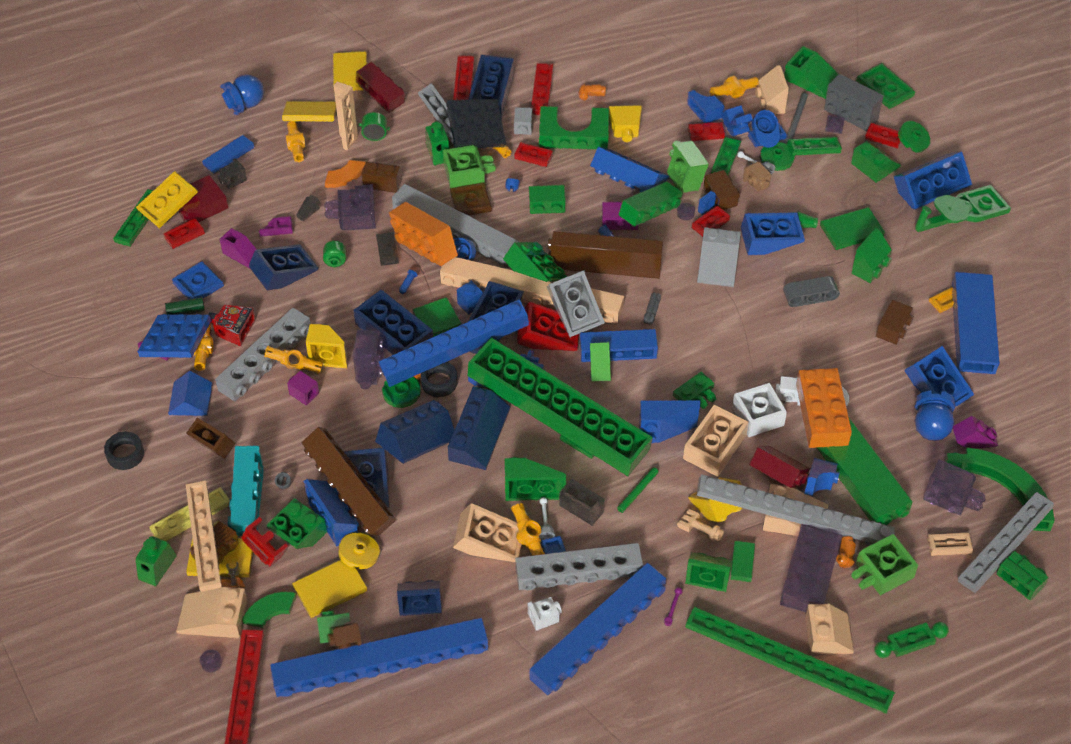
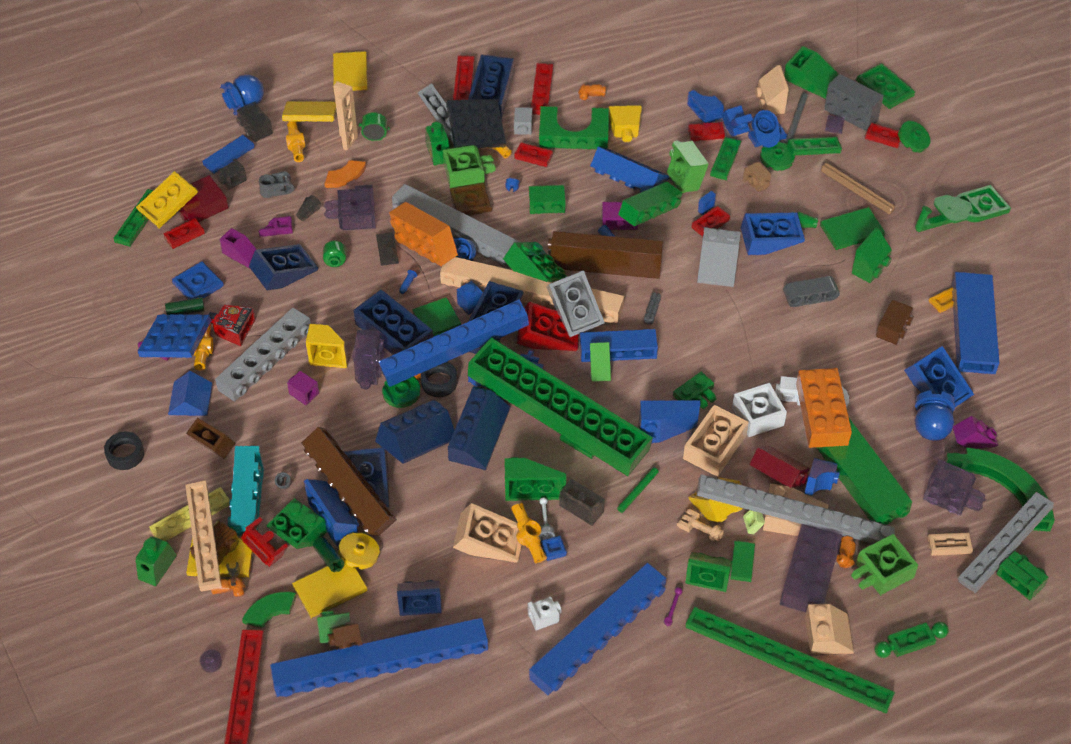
(213, 612): light nougat slope -> none
(254, 122): none -> clear smoke brick
(273, 184): none -> dark grey piece
(283, 357): light orange pin -> none
(328, 554): none -> dark green piece
(380, 87): dark red brick -> none
(382, 176): reddish brown brick -> none
(569, 561): light grey brick -> none
(685, 211): clear purple tile -> none
(722, 186): reddish brown brick -> none
(734, 87): light orange pin -> none
(753, 521): none -> yellowish green tile
(769, 166): hinge -> none
(858, 188): none -> medium nougat axle
(873, 161): green slope -> none
(933, 179): blue slope -> none

